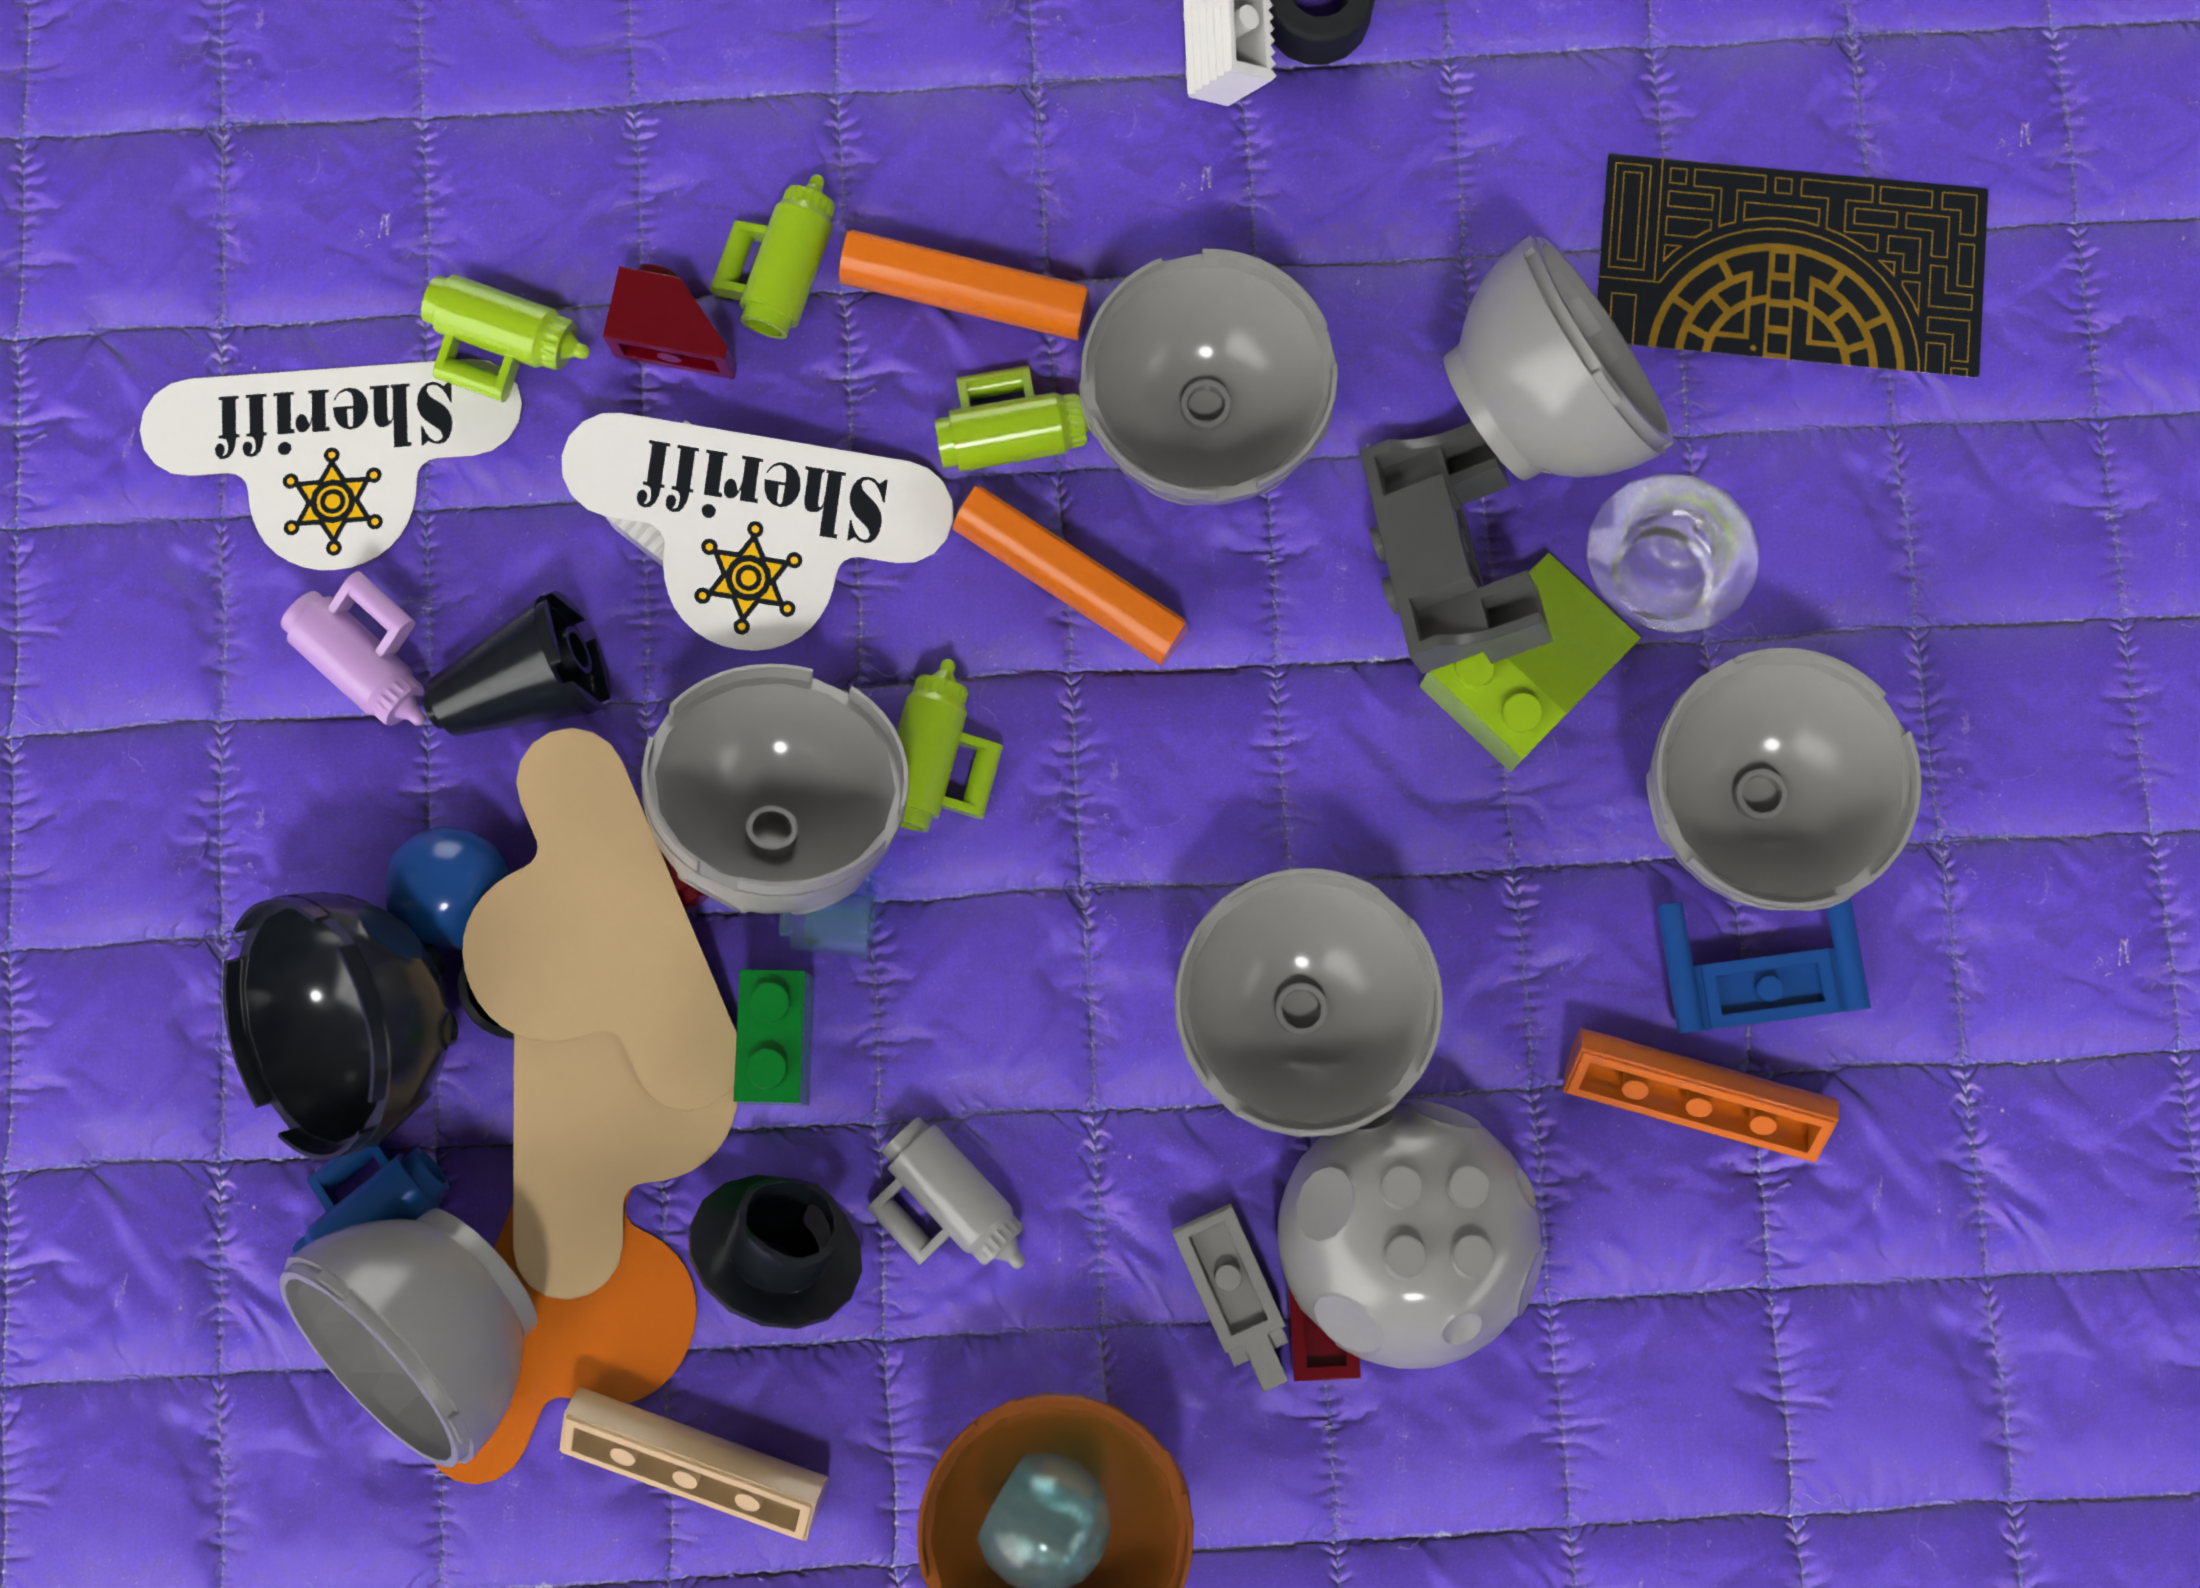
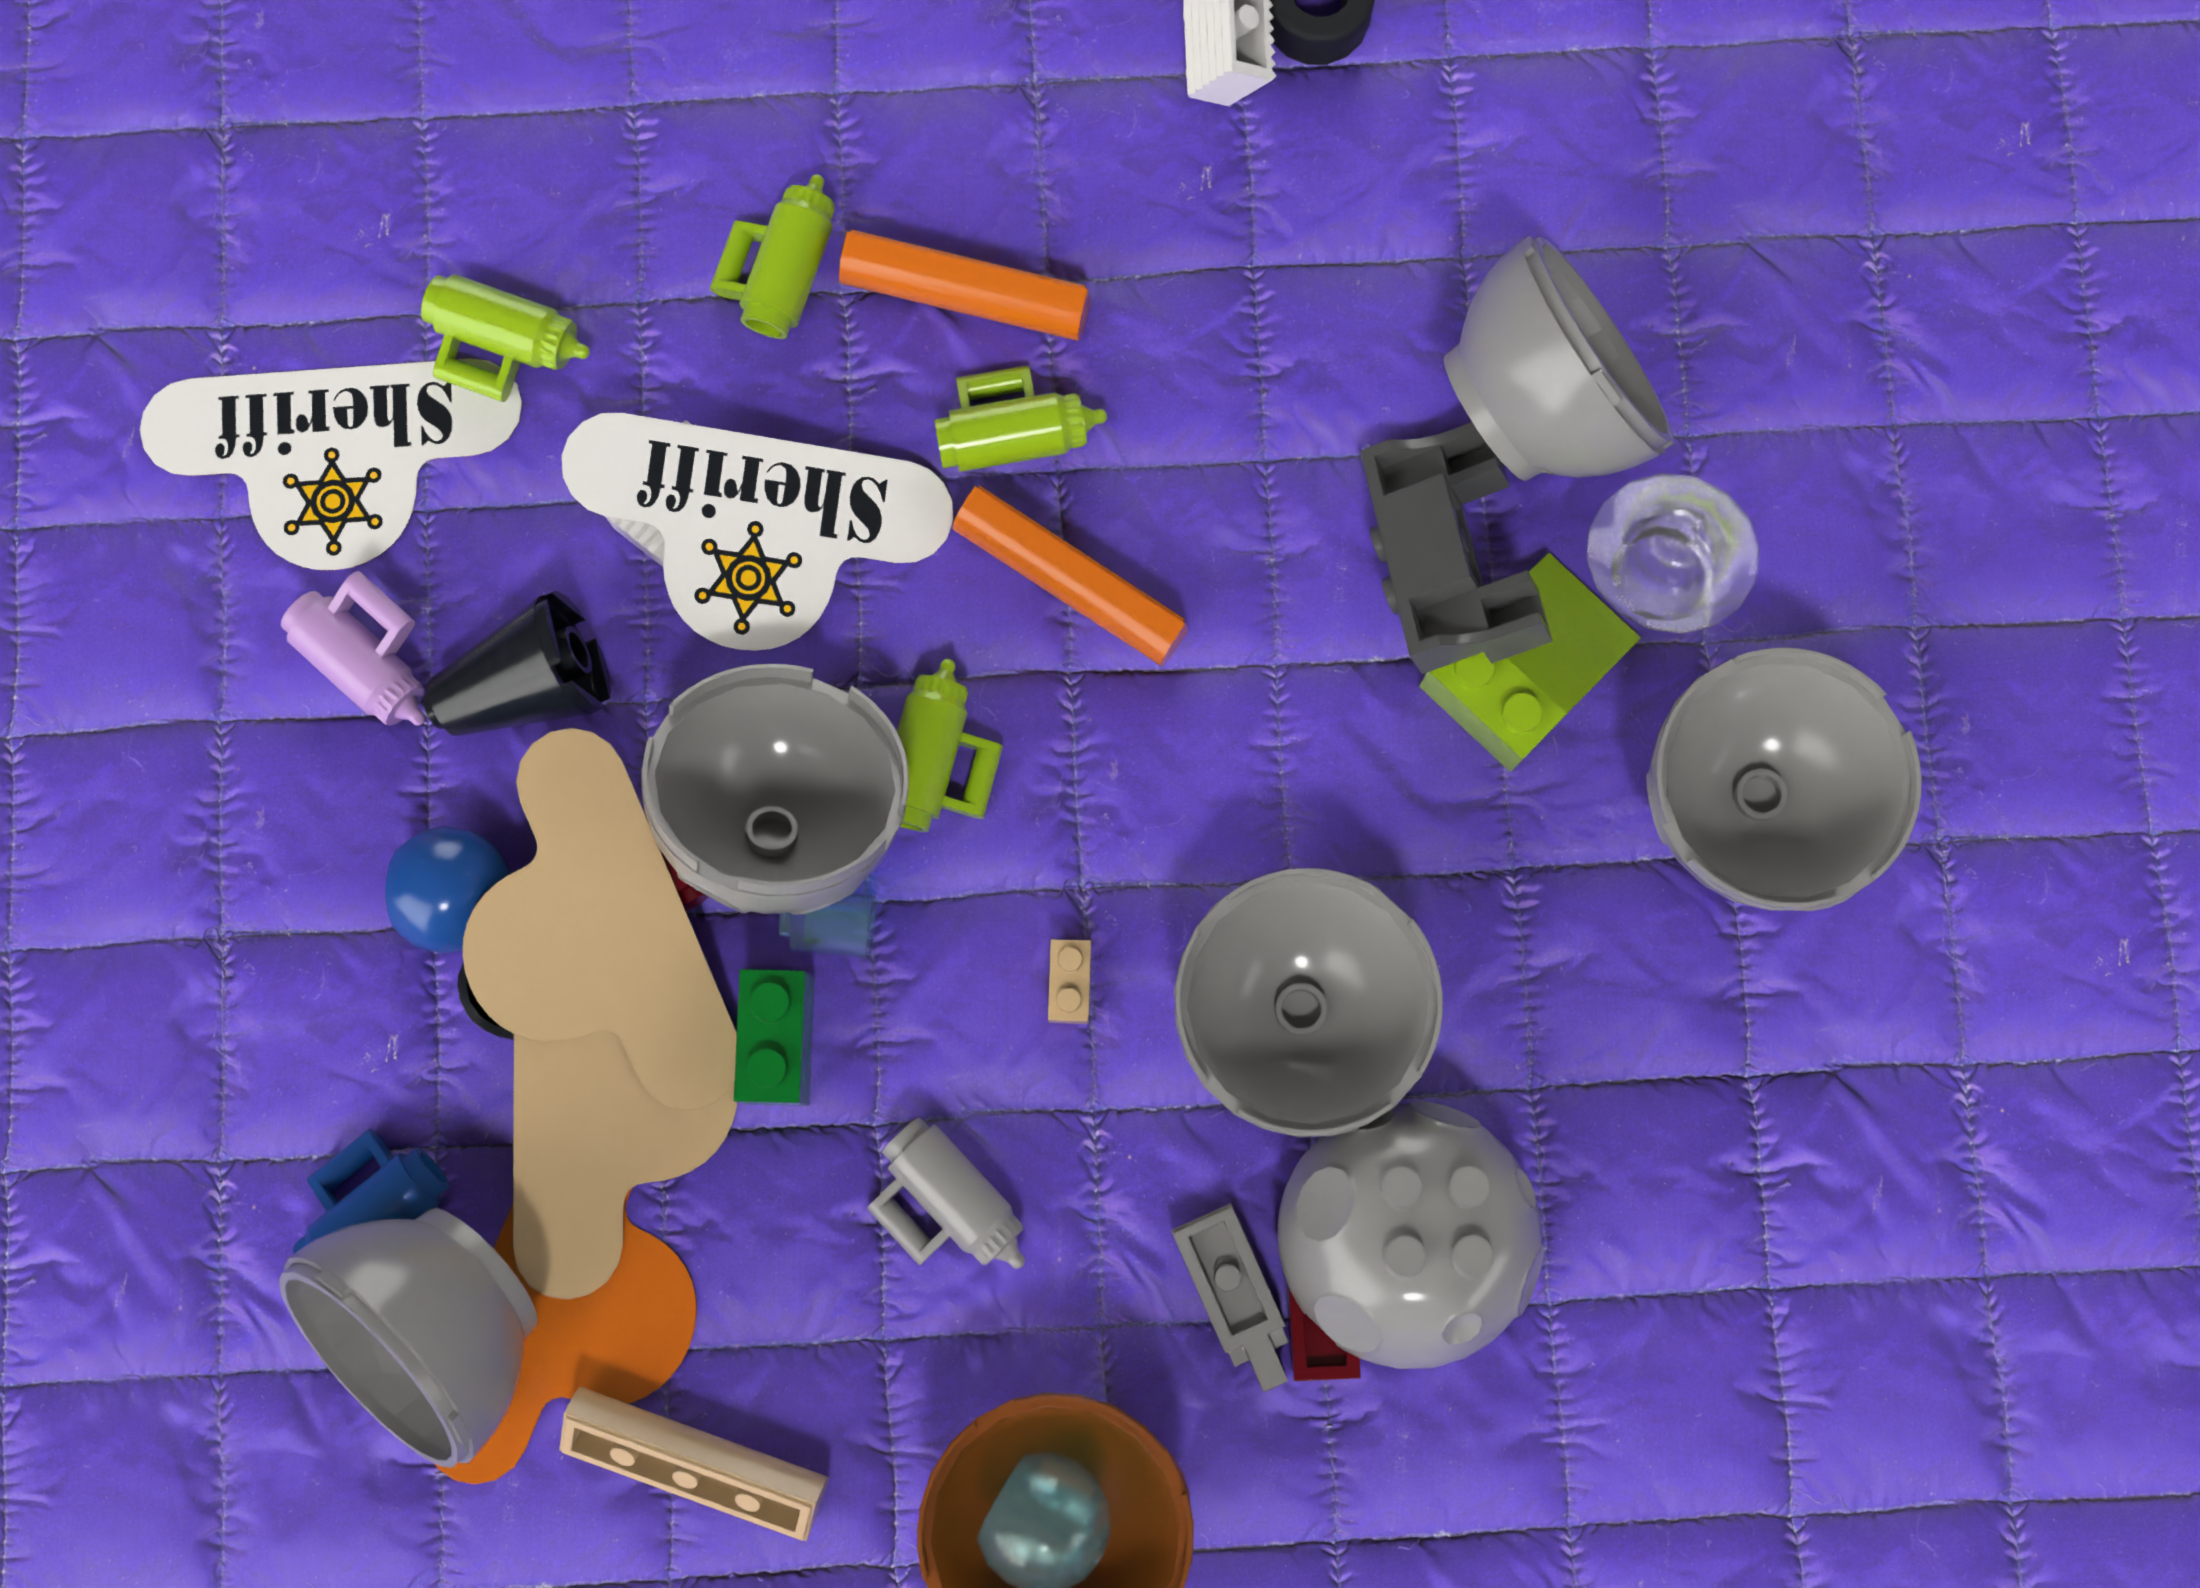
(335, 1019): black rock -> none
(662, 324): dark red slope -> none
(775, 1251): black helmet -> none
(1069, 981): none -> tan piece
(1208, 377): light grey rock -> none
(1699, 1095): orange brick -> none
(1765, 986): blue plate -> none
(1794, 265): black sticker -> none

